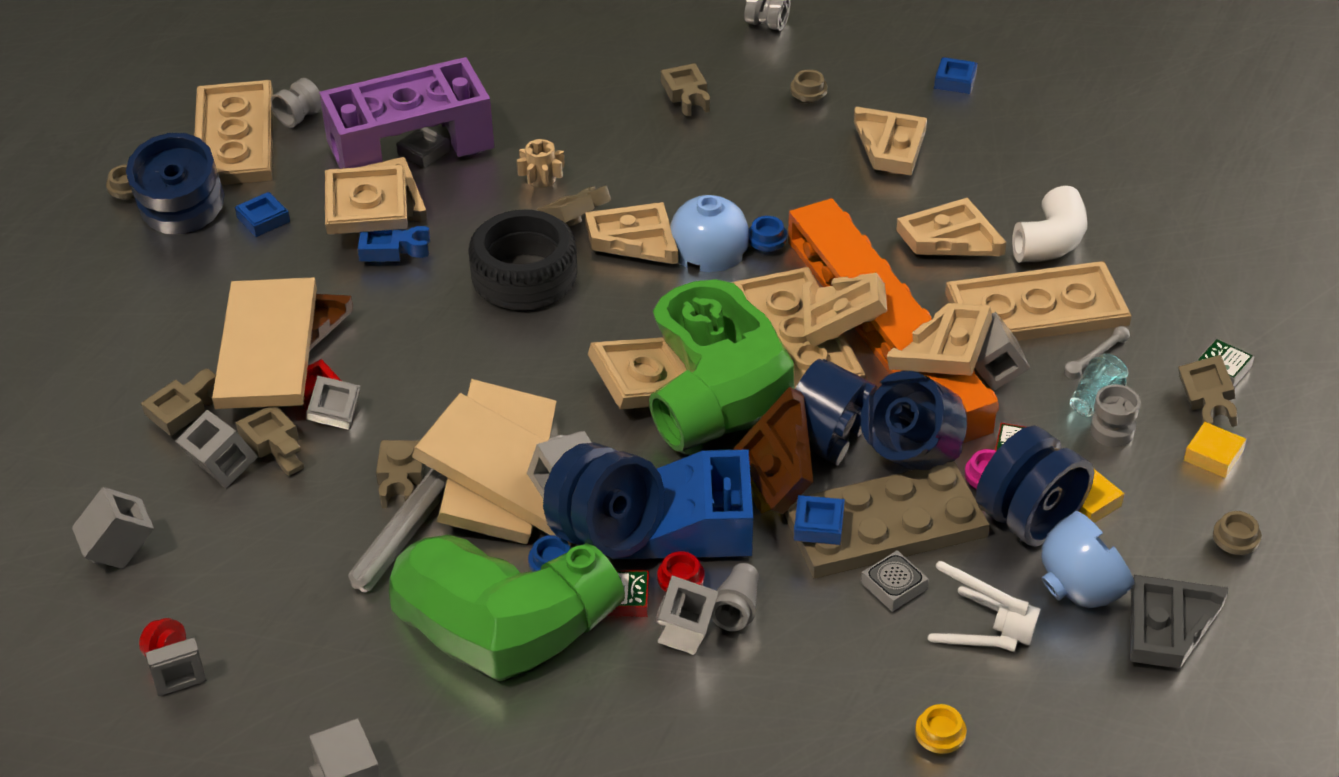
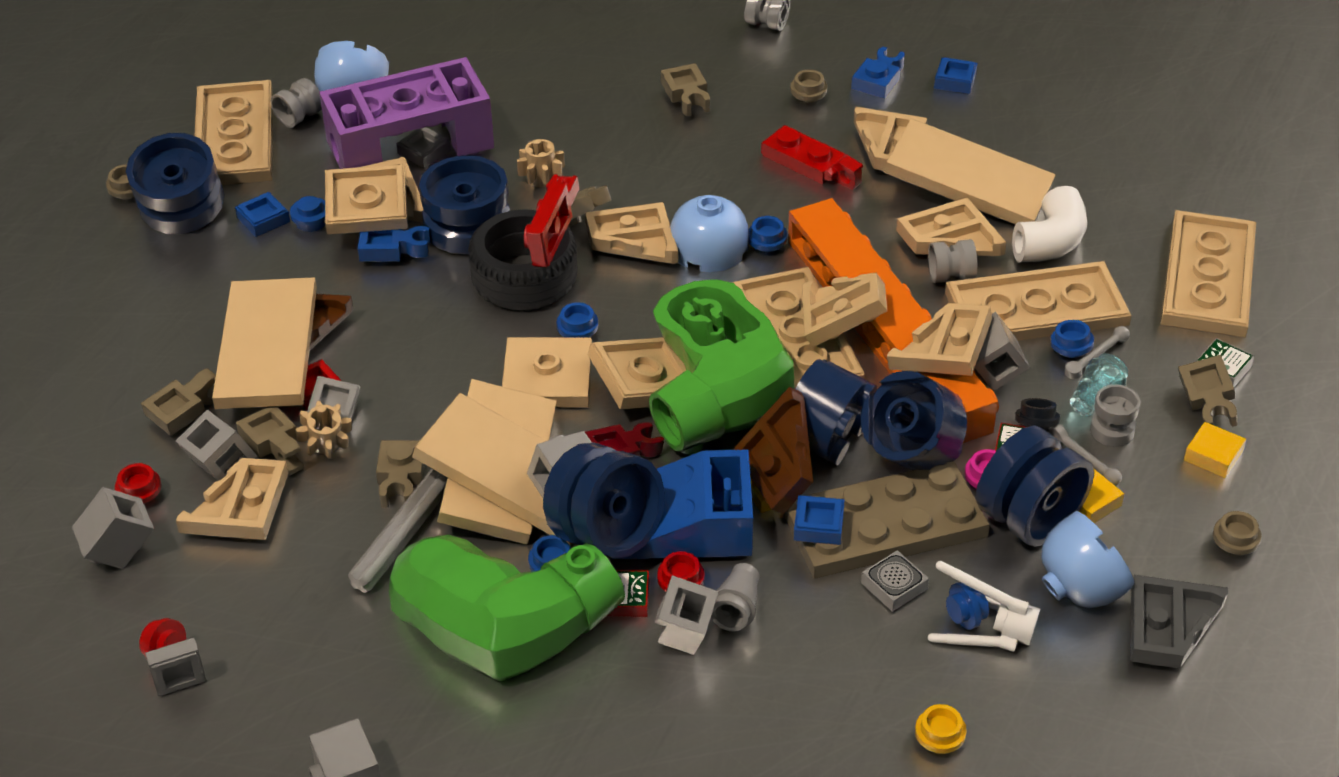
(139, 481): none -> red plate
(240, 502): none -> tan wing
(308, 213): none -> blue plate
(324, 429): none -> tan gear
(343, 65): none -> light blue cylinder
(460, 197): none -> dark blue wheel
(549, 368): none -> tan plate
(551, 219): none -> red hinge
(577, 321): none -> blue plate
(634, 442): none -> dark red plate
(812, 158): none -> red hinge
(878, 75): none -> blue plate
(954, 261): none -> light grey wheel
(966, 169): none -> tan tile
(966, 606): none -> blue plate
(1038, 412): none -> black plate
(1072, 339): none -> blue plate
(1112, 474): none -> light grey hinge
(1209, 274): none -> tan tile

